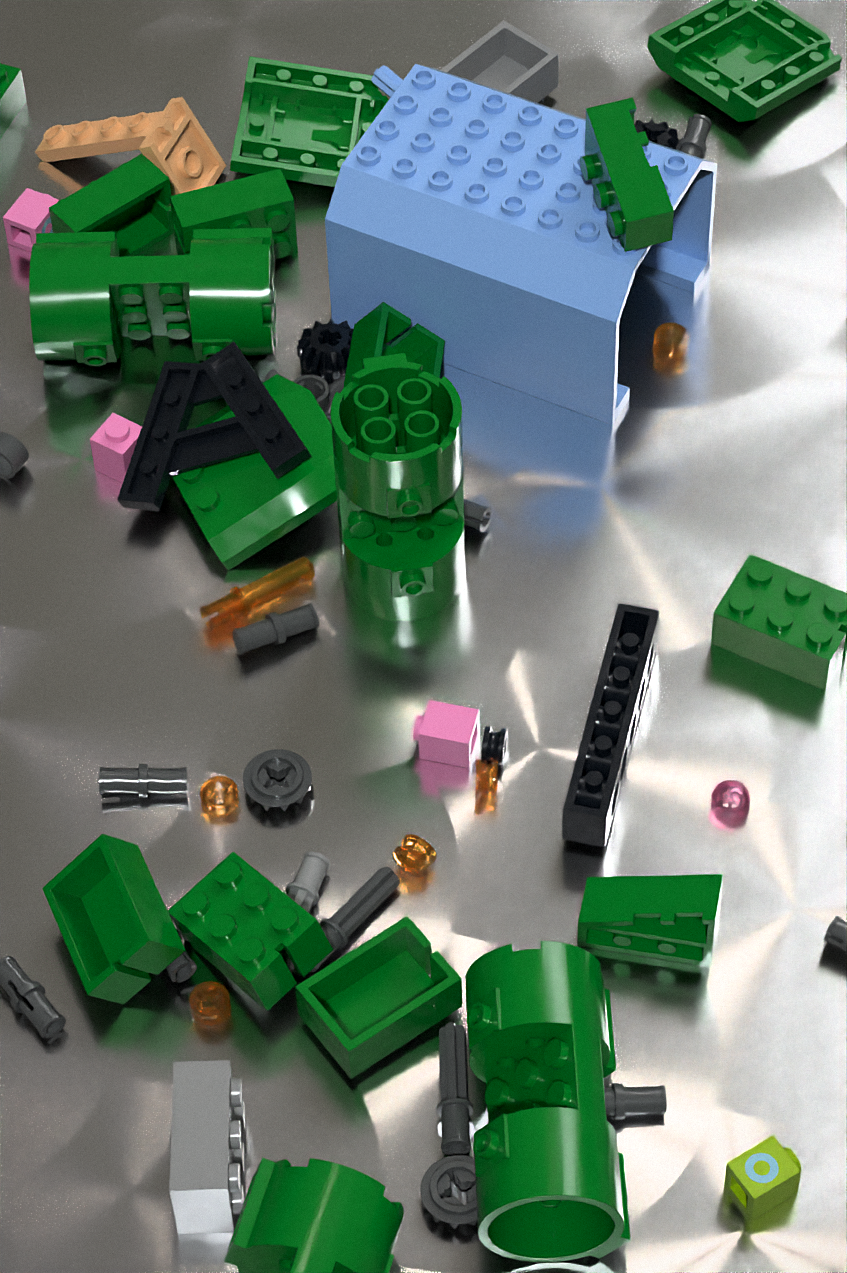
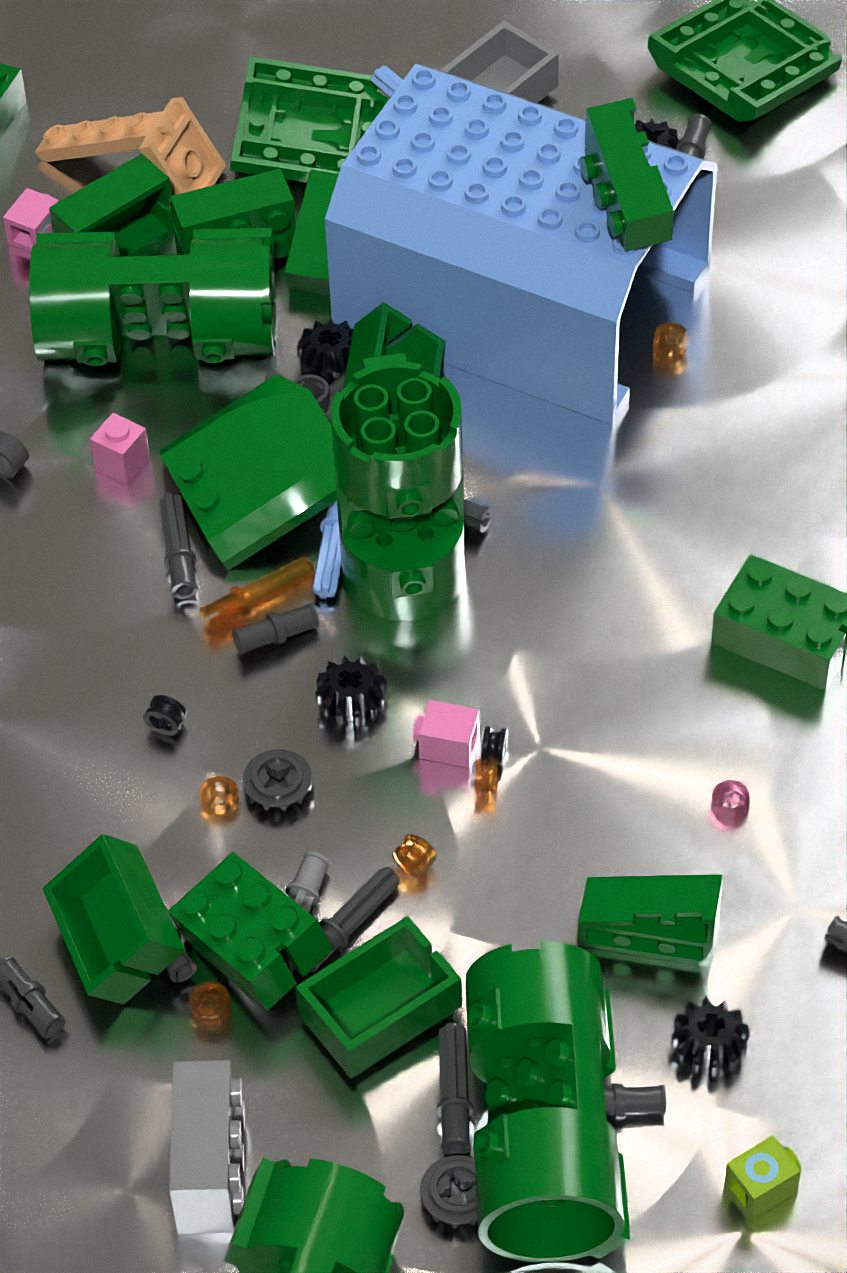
(143, 780): dark grey pin -> none
(165, 715): none -> black bush
(171, 449): black plate -> none
(179, 557): none -> dark grey axle
(307, 258): none -> green wedge
(329, 557): none -> light blue axle
(351, 691): none -> black gear
(610, 725): black brick -> none
(727, 1039): none -> black gear

